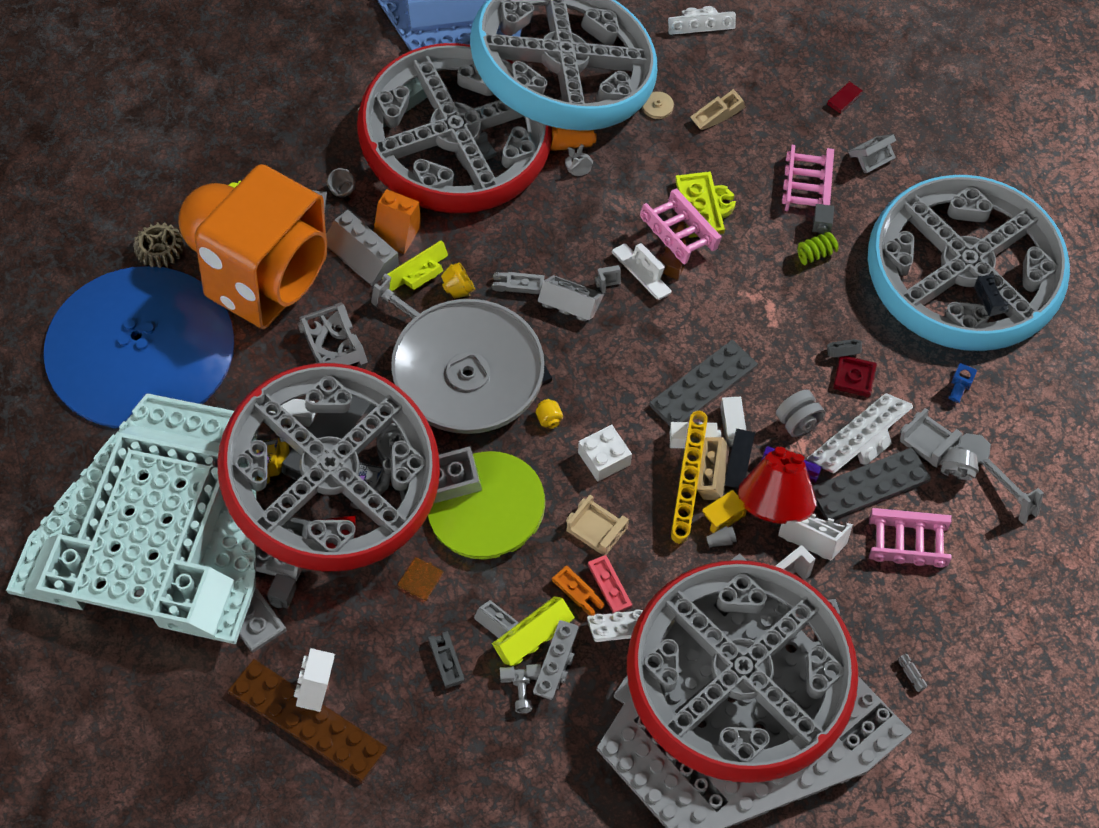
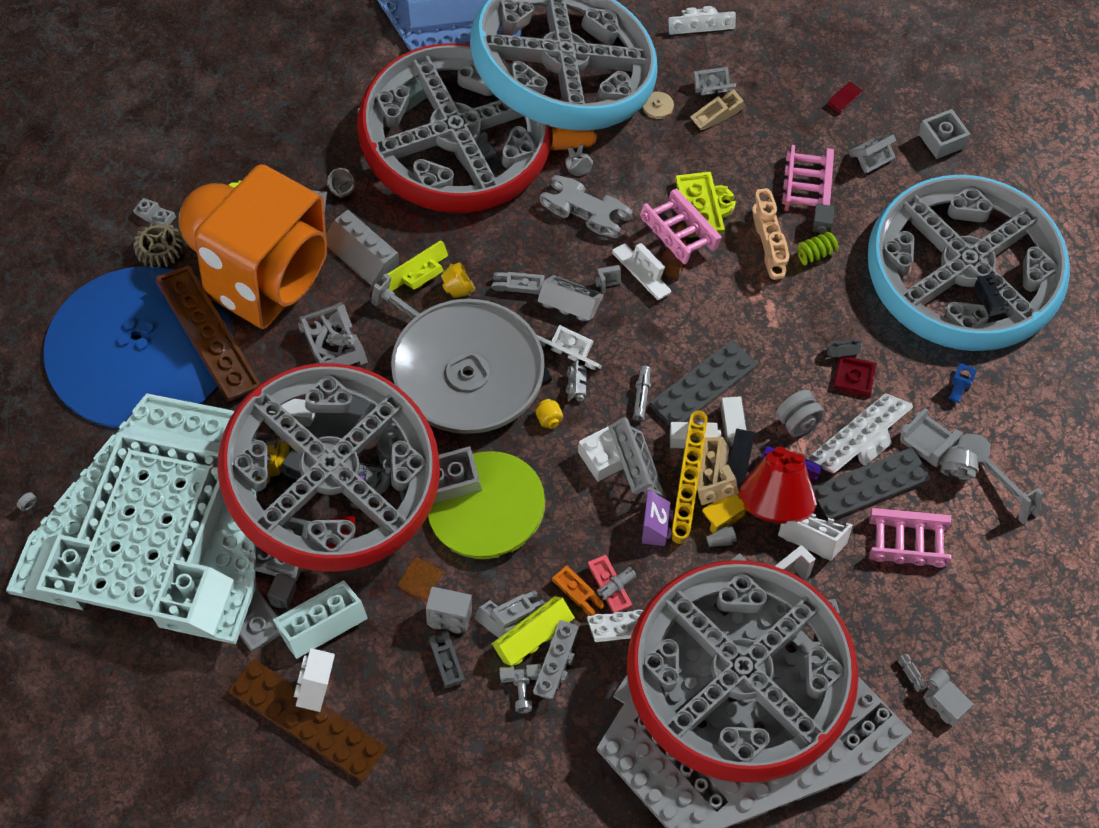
(26, 501): none -> light grey tile
(153, 213): none -> light grey slope
(207, 333): none -> reddish brown plate
(320, 619): none -> light aqua slope
(341, 339): none -> light grey axle
(397, 220): orange slope -> none
(449, 610): none -> light grey brick
(516, 609): none -> light grey hinge
(572, 344): none -> white bracket
(575, 201): none -> light grey piece
(576, 374): none -> light grey hinge
(596, 526): tan panel -> none
(616, 583): none -> light grey pin
(635, 458): none -> light grey fence
(641, 393): none -> light grey pin
(656, 520): none -> medium lavender slope
(712, 79): none -> light grey bracket
(719, 490): none -> tan bracket
(771, 236): none -> light nougat piece
(944, 133): none -> light grey brick
(946, 698): none -> light grey hinge

